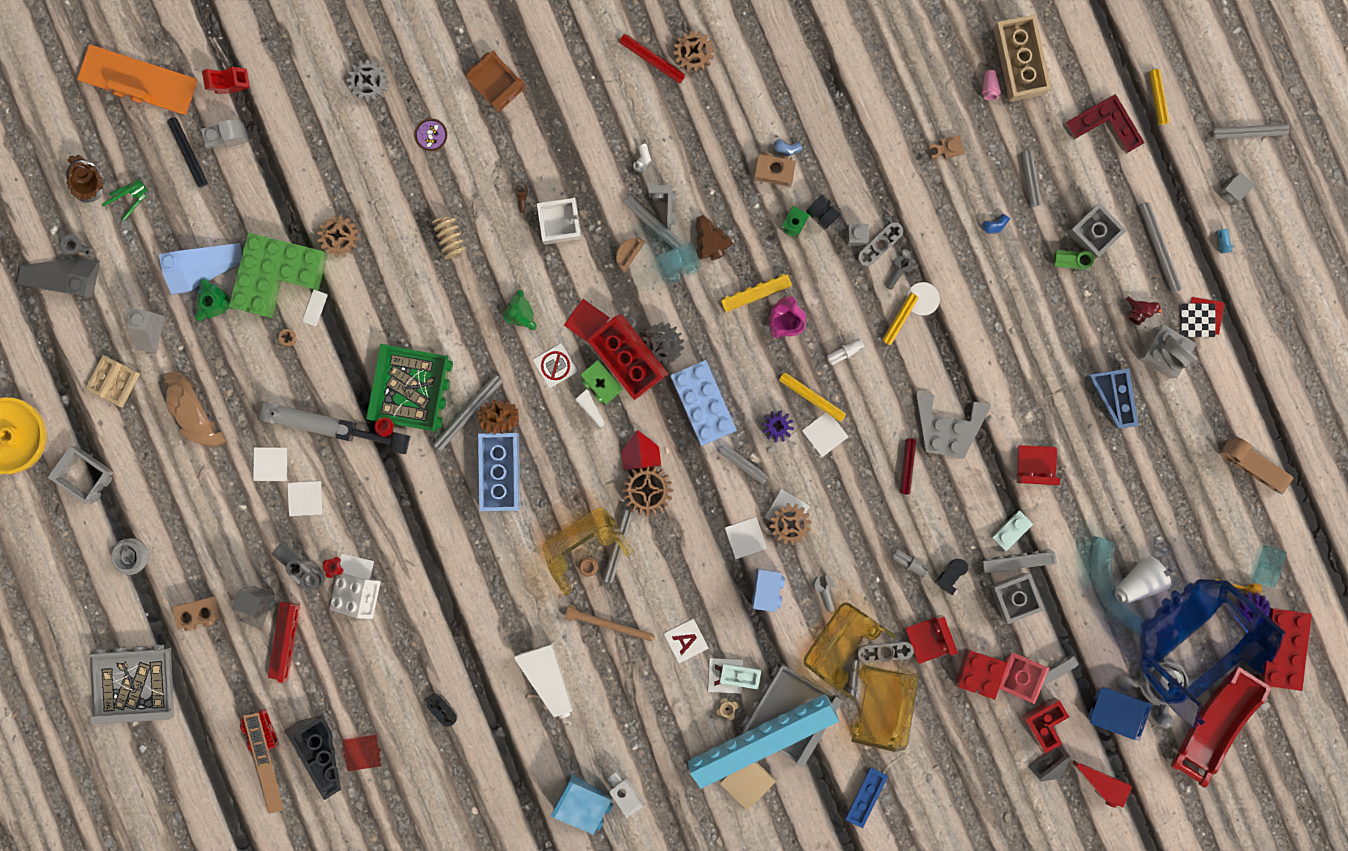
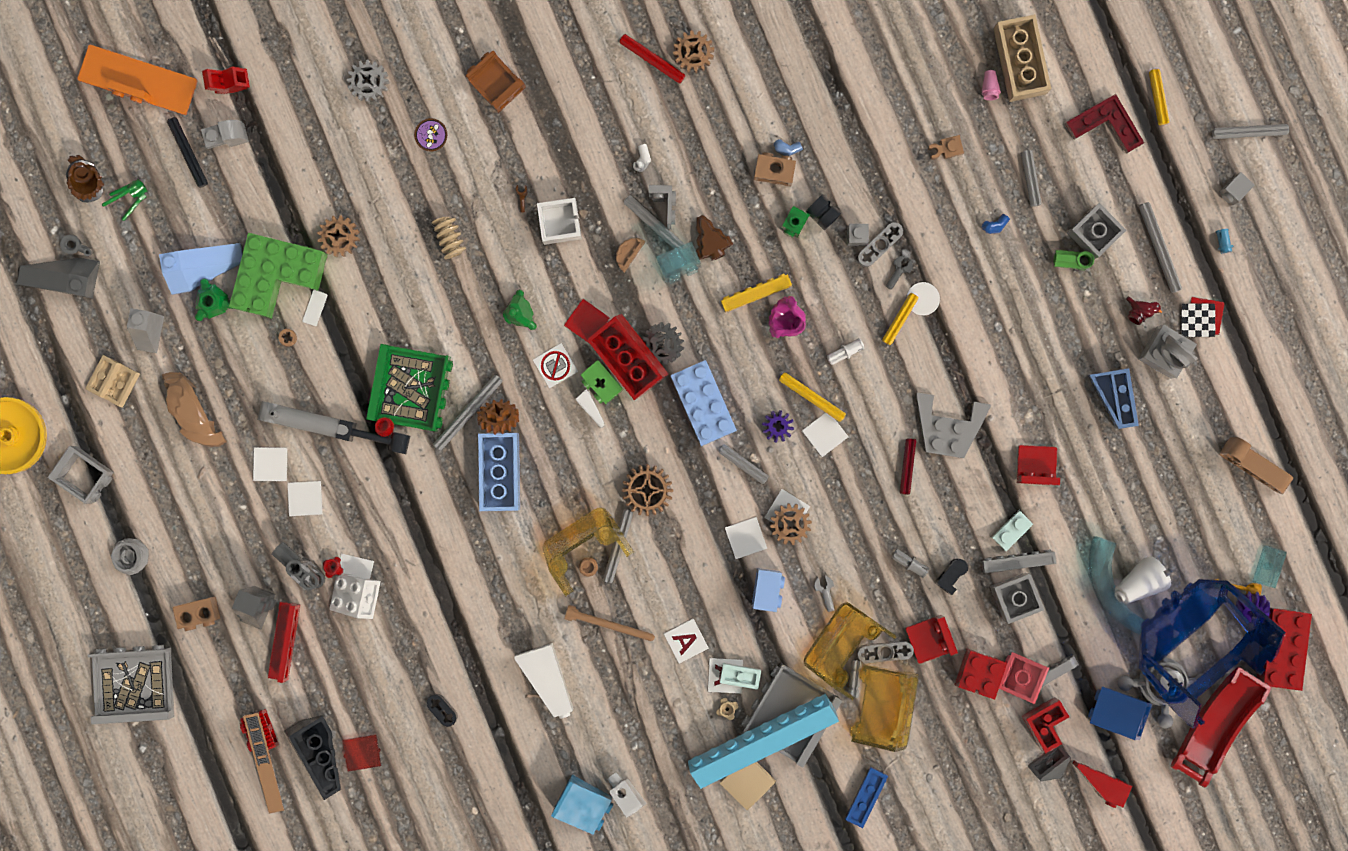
(640, 452): red slope -> none

